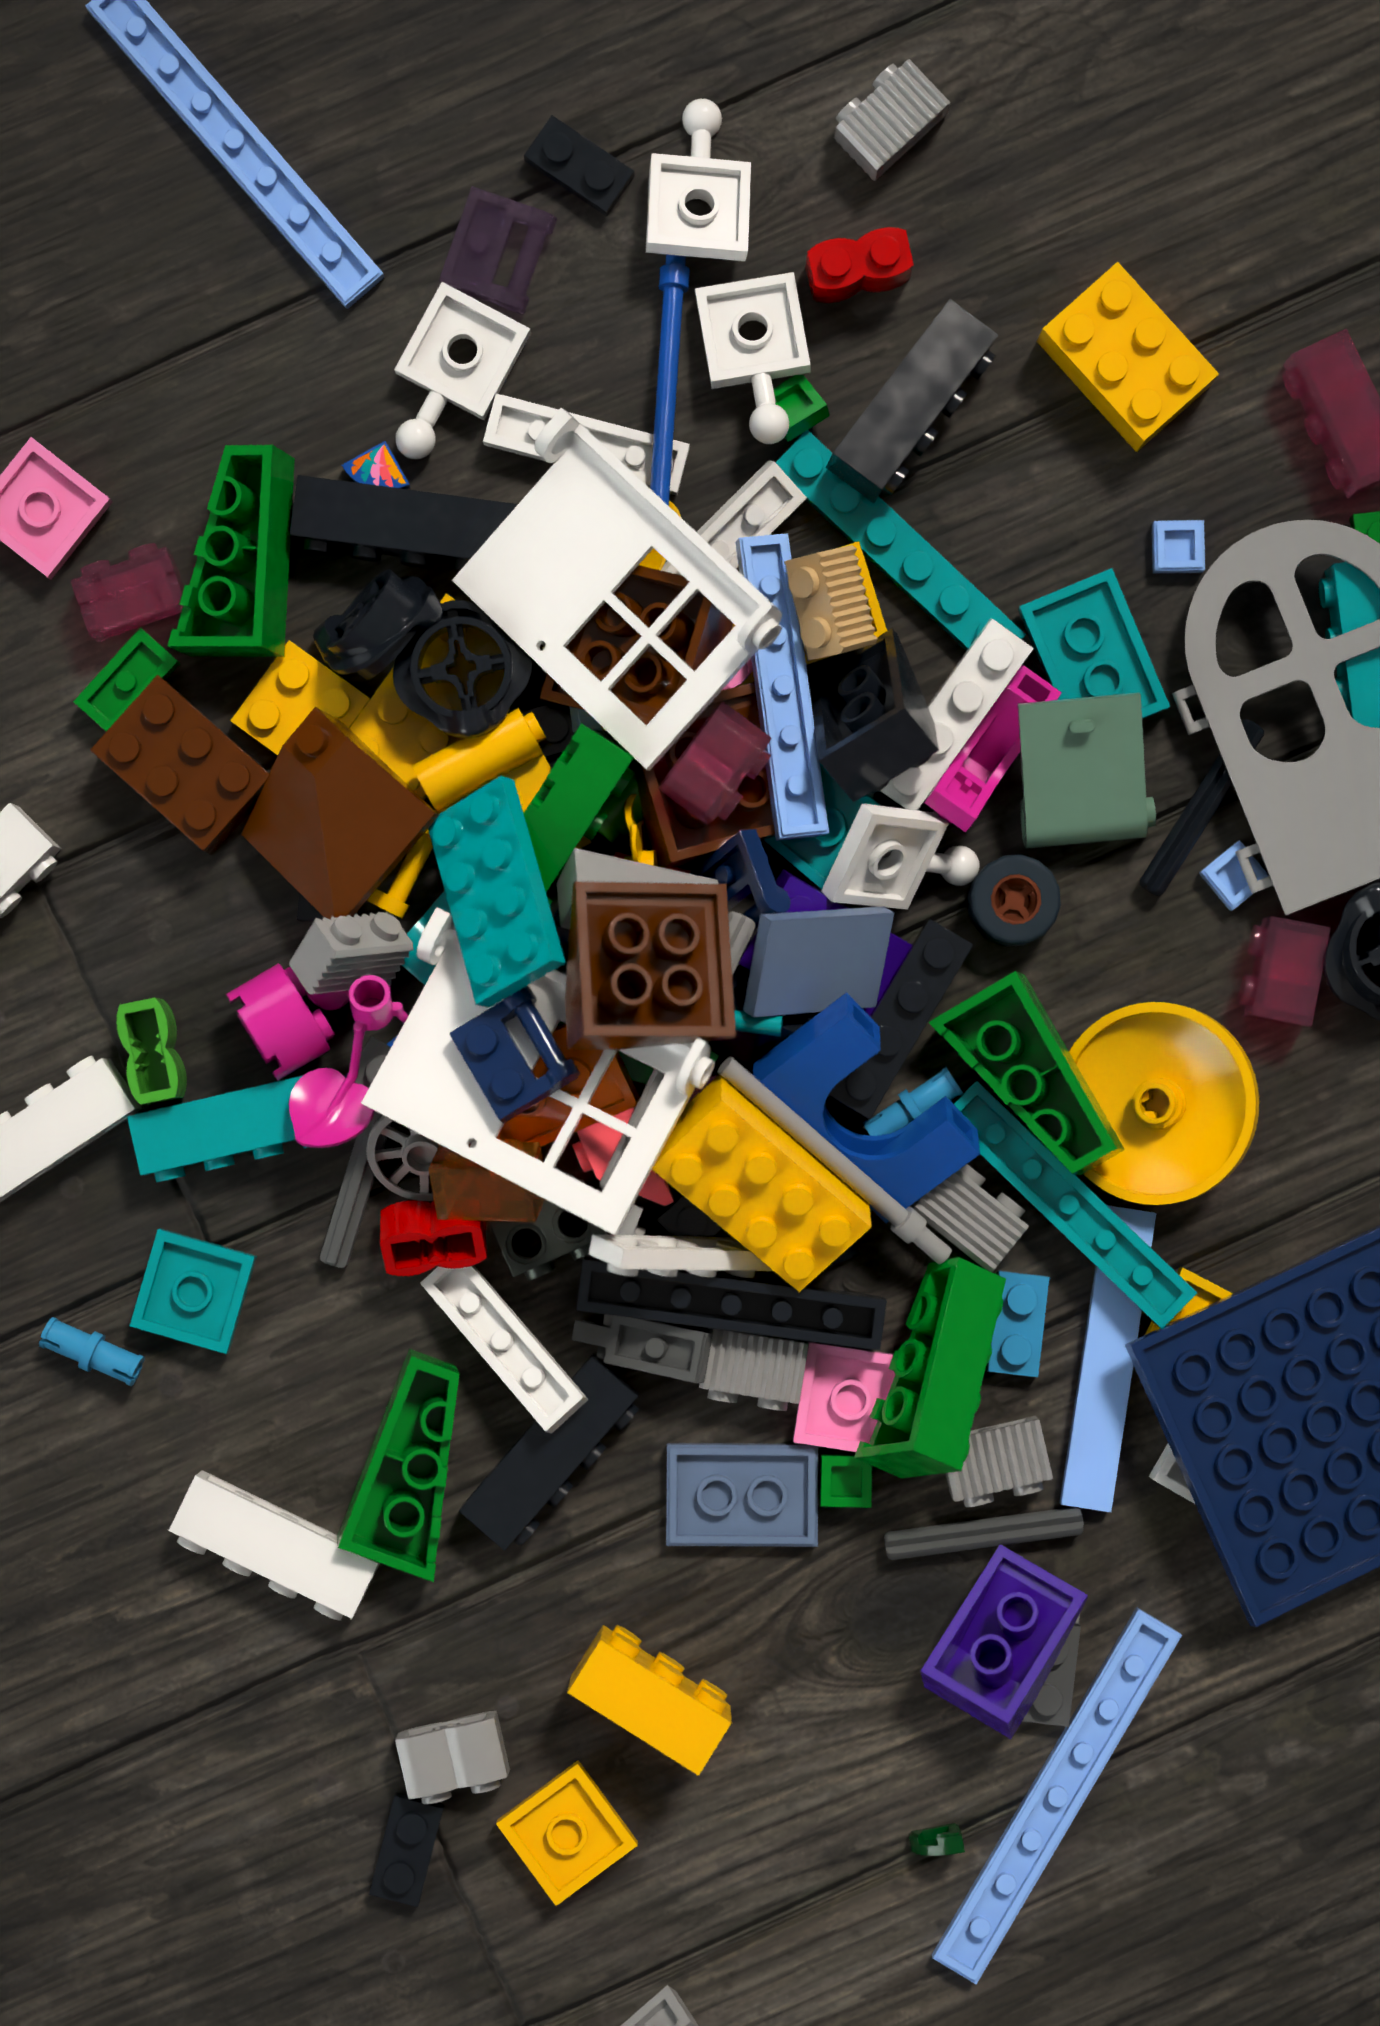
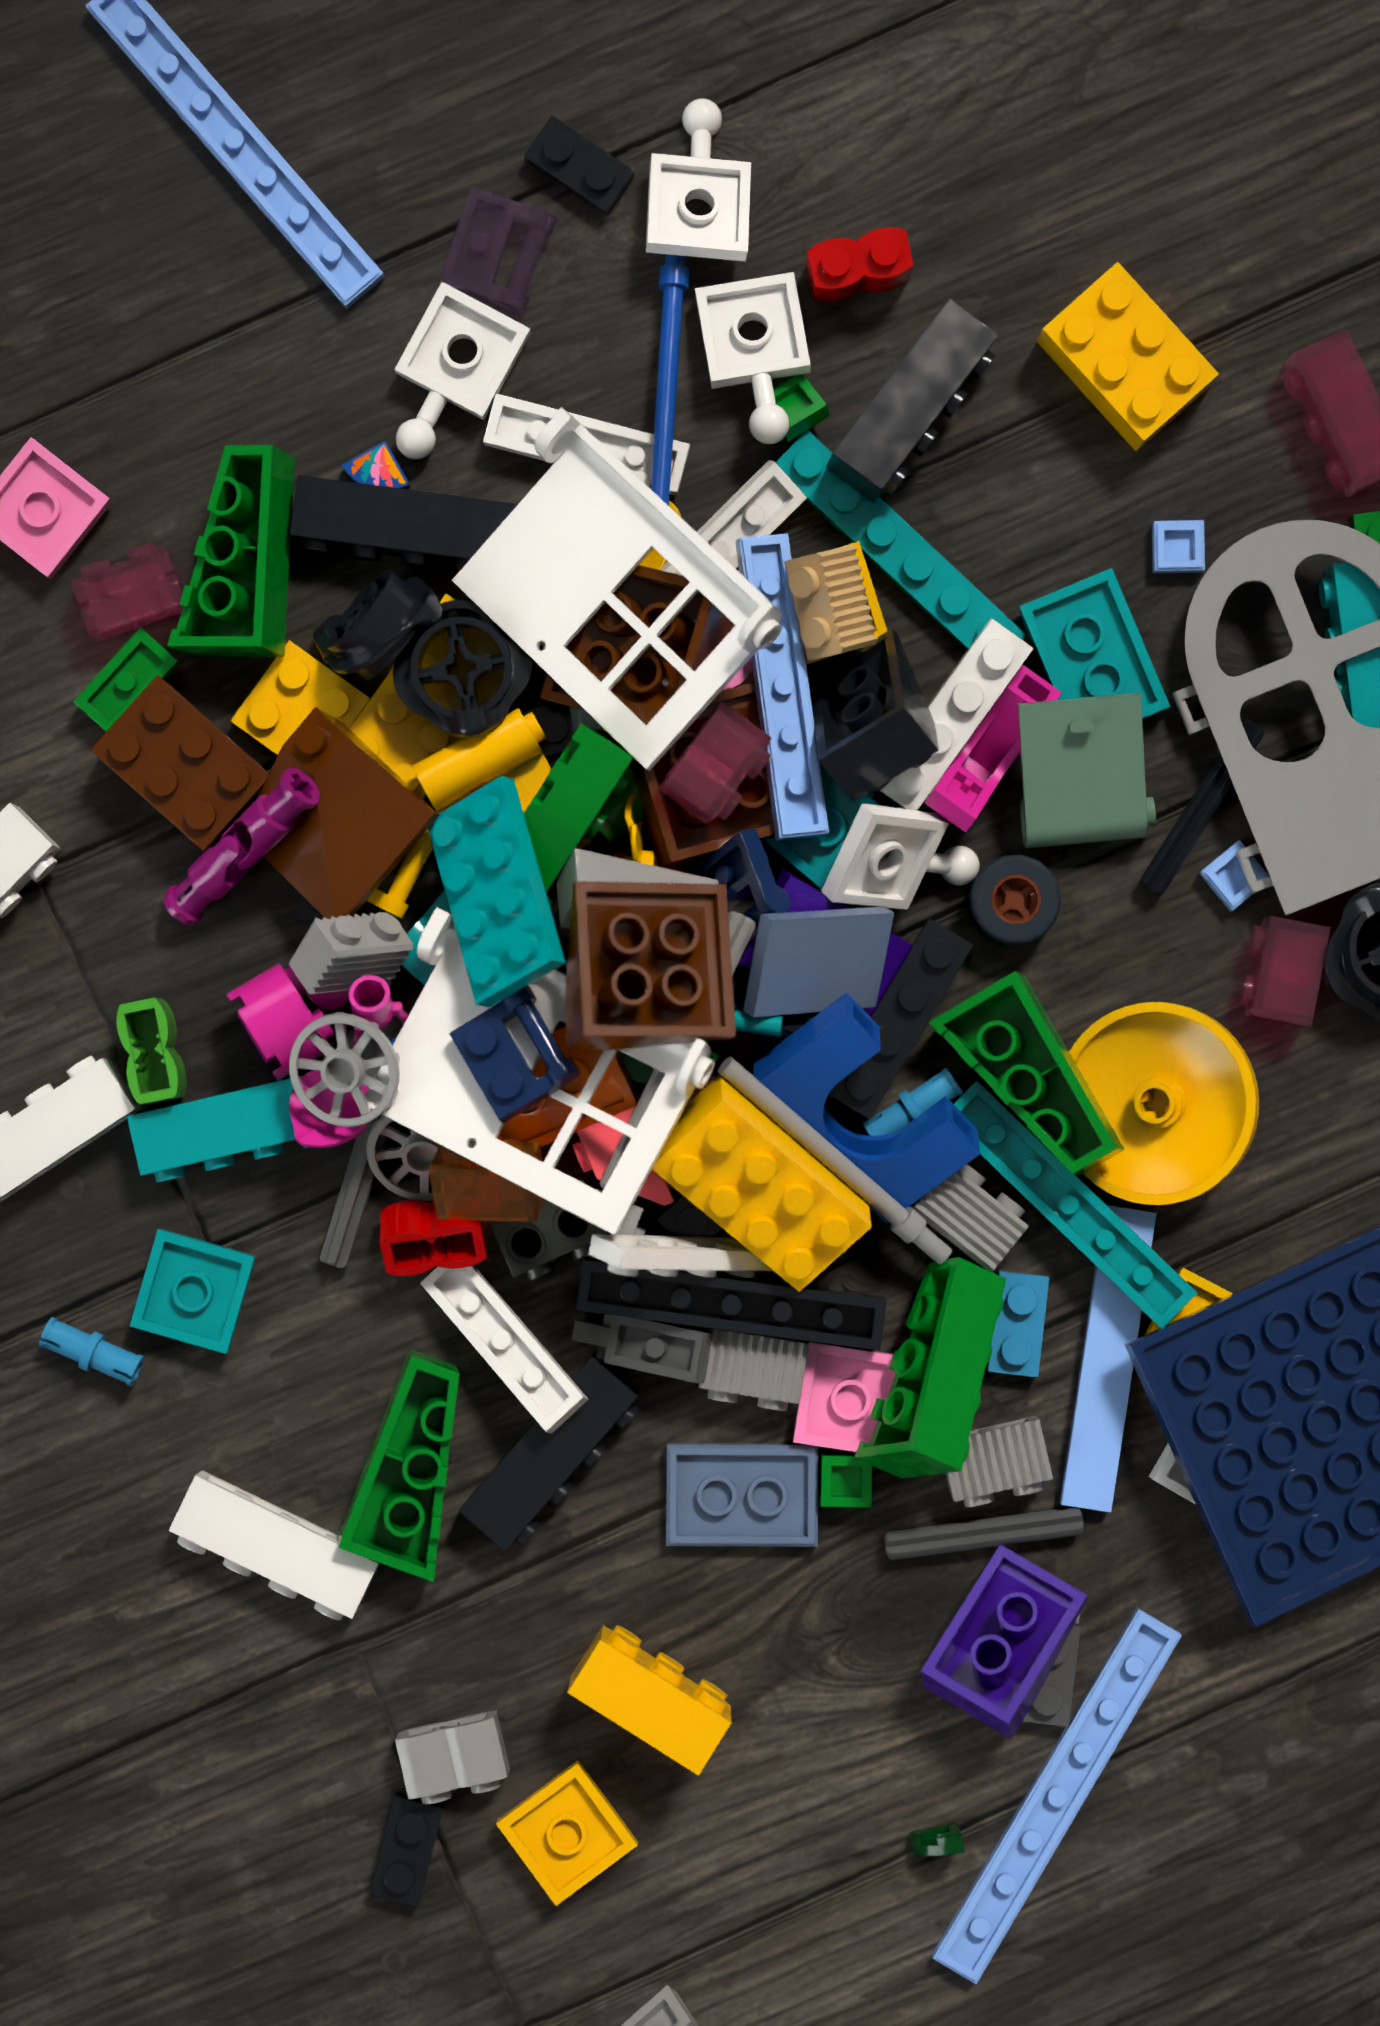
(228, 861): none -> magenta piece
(345, 1069): none -> light grey wheel
(890, 118): light grey brick -> none

